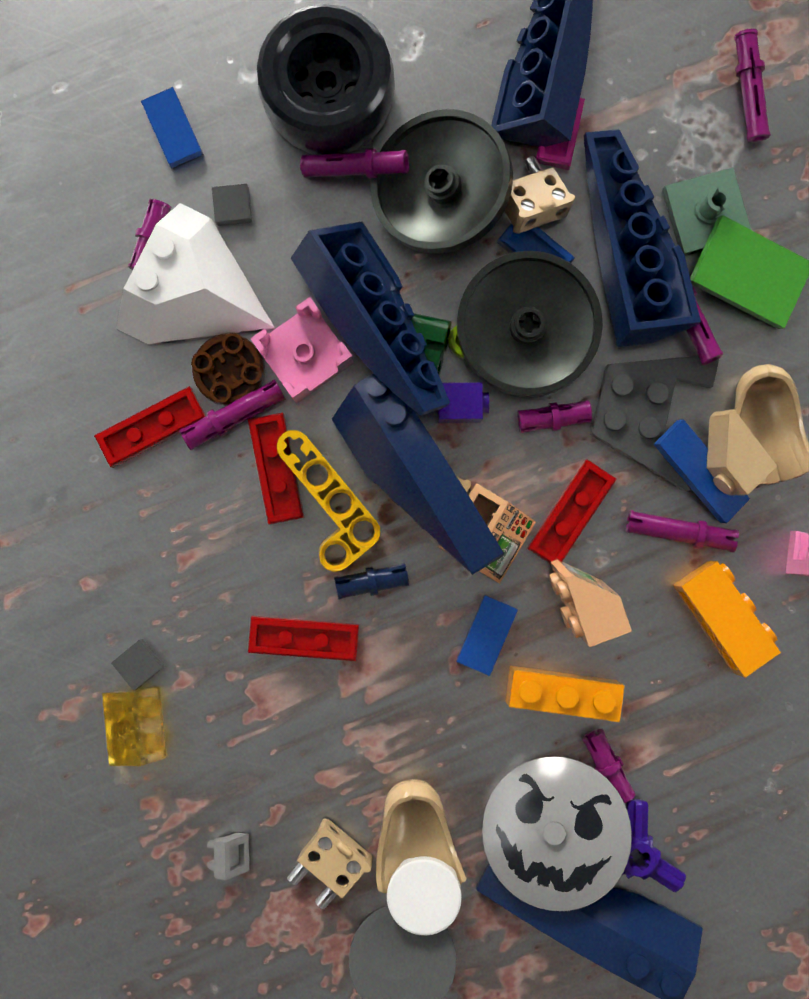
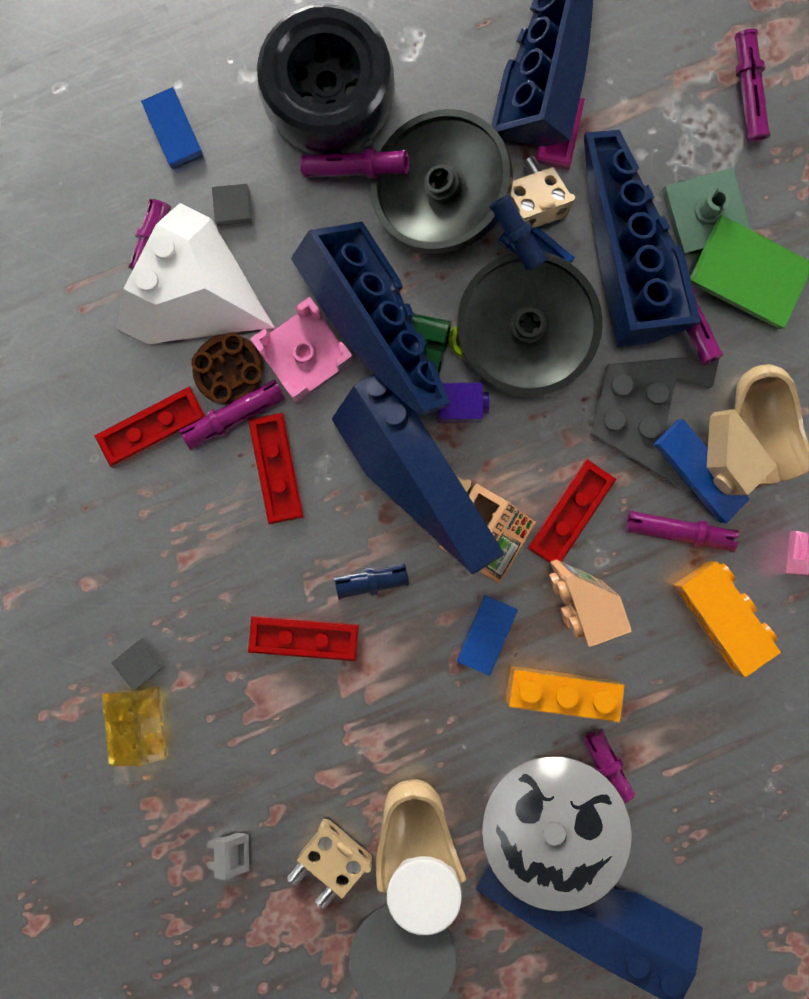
(322, 493): yellow beam -> none
(517, 232): none -> dark blue pin
(554, 416): magenta pin -> none
(650, 862): dark purple bush -> none

